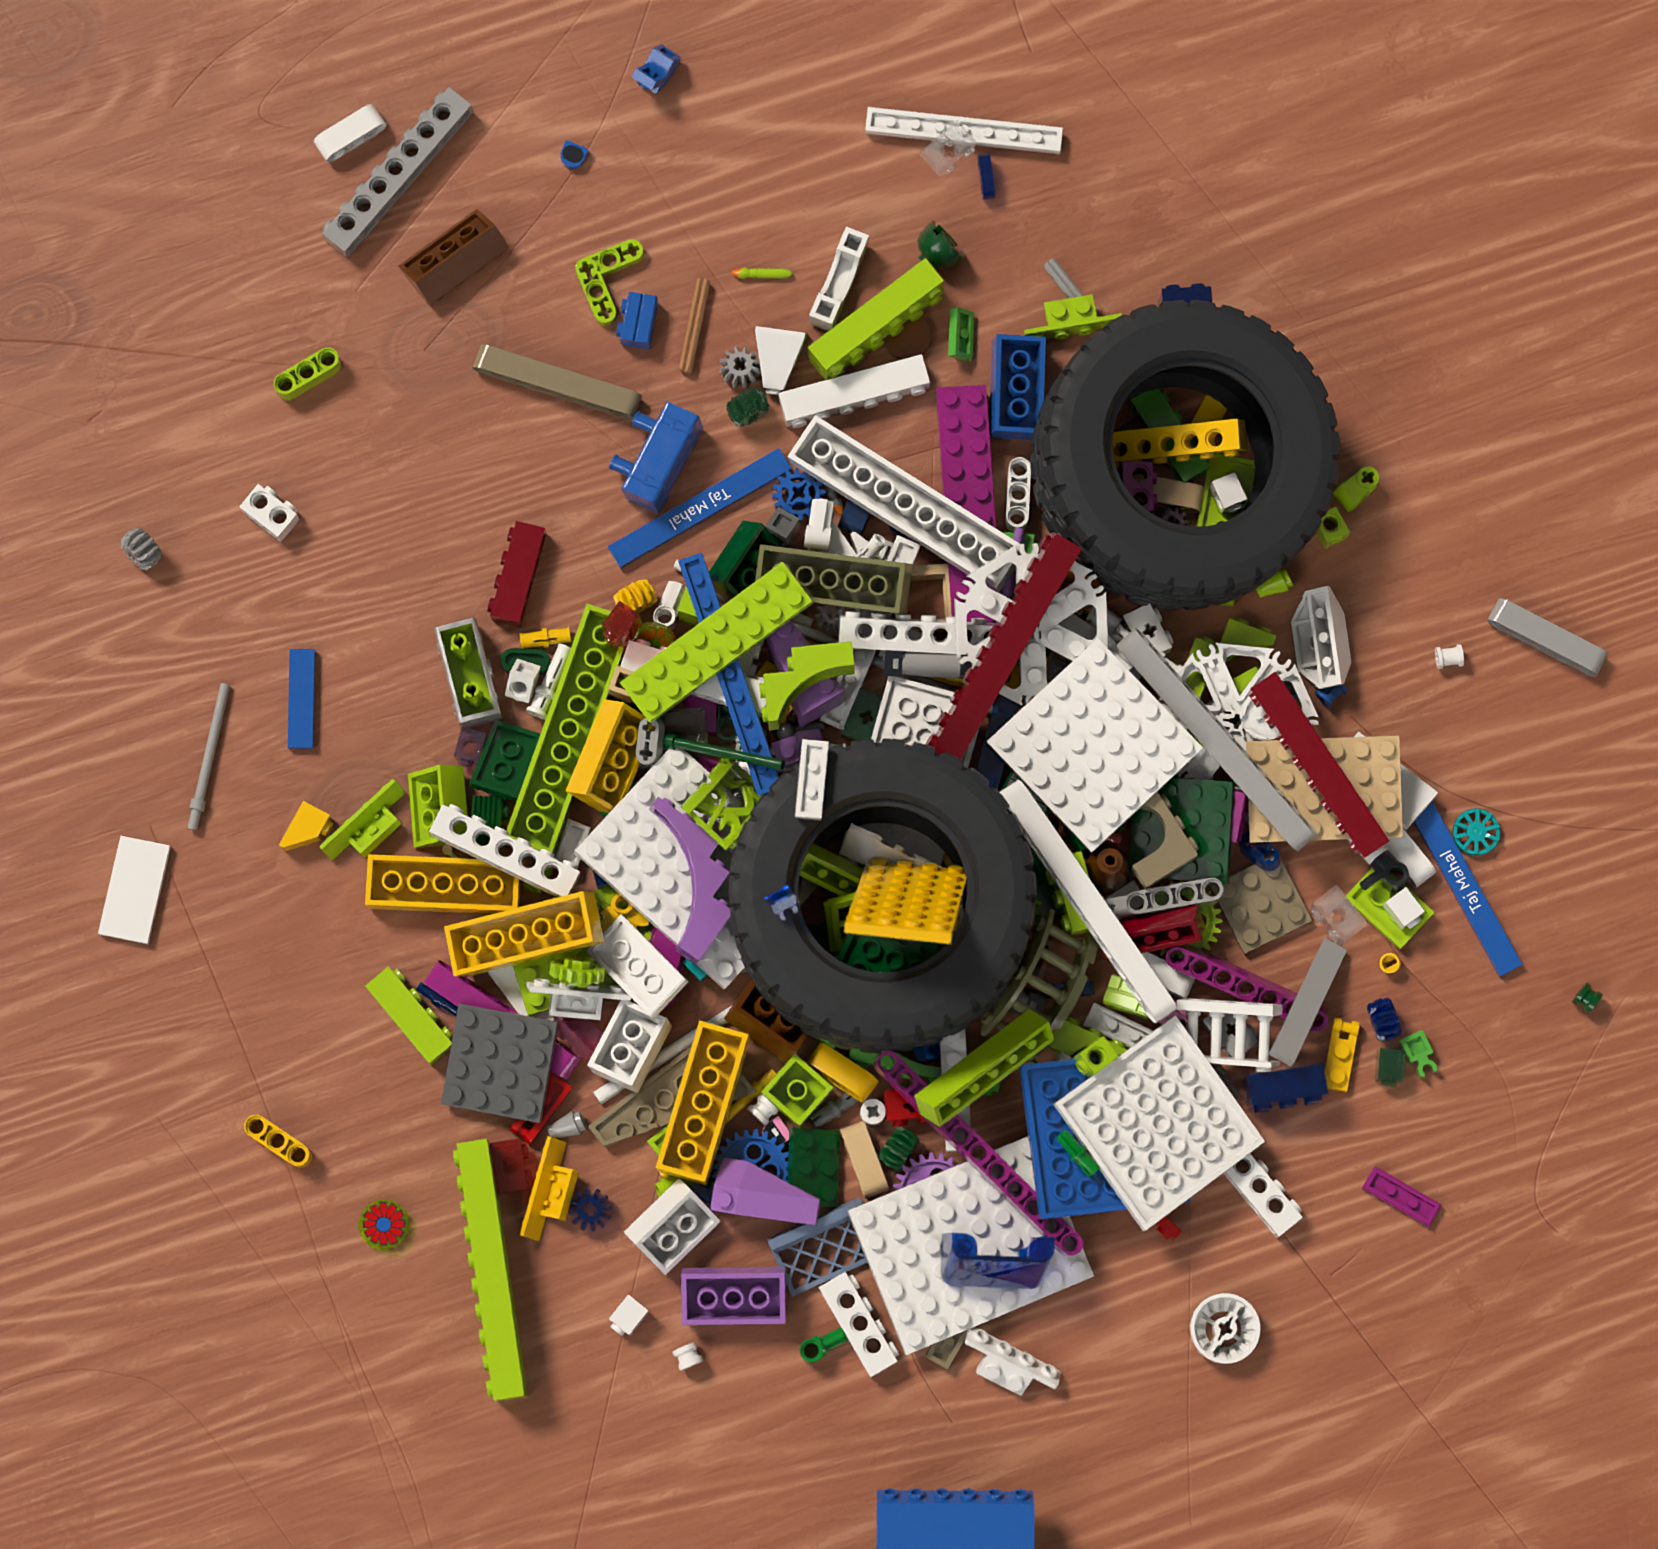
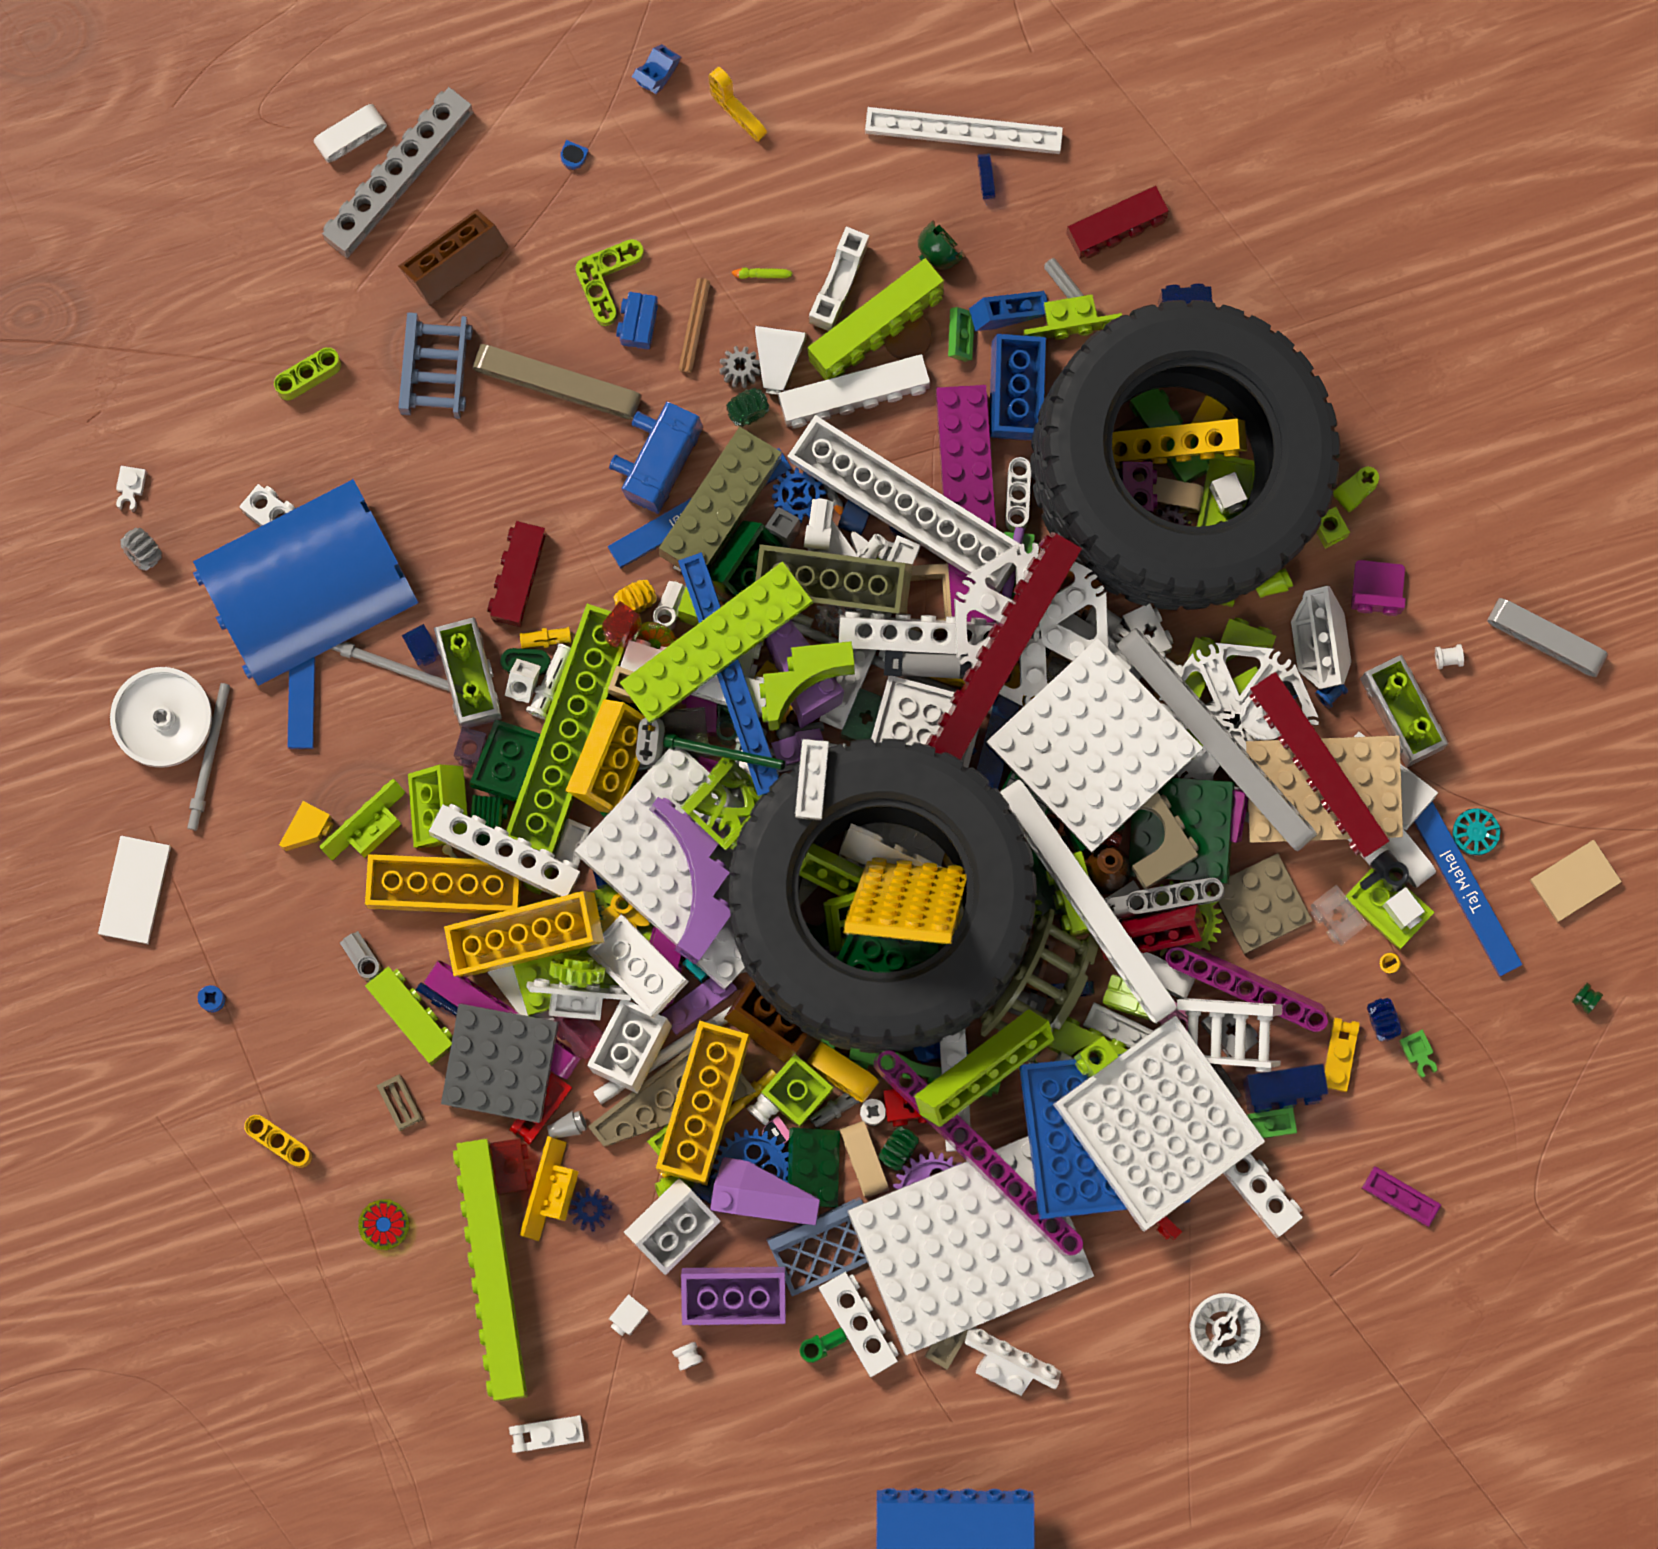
(130, 483): none -> white plate
(161, 717): none -> white dish
(215, 1002): none -> blue wheel
(304, 582): none -> blue panel
(349, 650): none -> light grey bar
(360, 955): none -> light grey piece
(409, 1122): none -> dark tan tile
(414, 352): none -> sand blue fence
(421, 645): none -> clear blue brick
(547, 1434): none -> white plate
(697, 1004): none -> medium lavender plate
(722, 91): none -> yellow beam
(722, 499): none -> olive brick
(781, 900): clear blue tile -> none
(953, 135): clear brick -> none
(965, 1268): clear blue windscreen -> none
(1007, 310): none -> blue slope
(1078, 1153): green axle -> none
(1117, 222): none -> dark red brick
(1256, 854): clear blue beam -> none
(1274, 1122): none -> bright green plate
(1307, 1002): light grey tile -> none
(1378, 588): none -> magenta bracket
(1389, 1066): clear green brick -> none
(1404, 710): none -> piece
(1575, 881): none -> tan tile

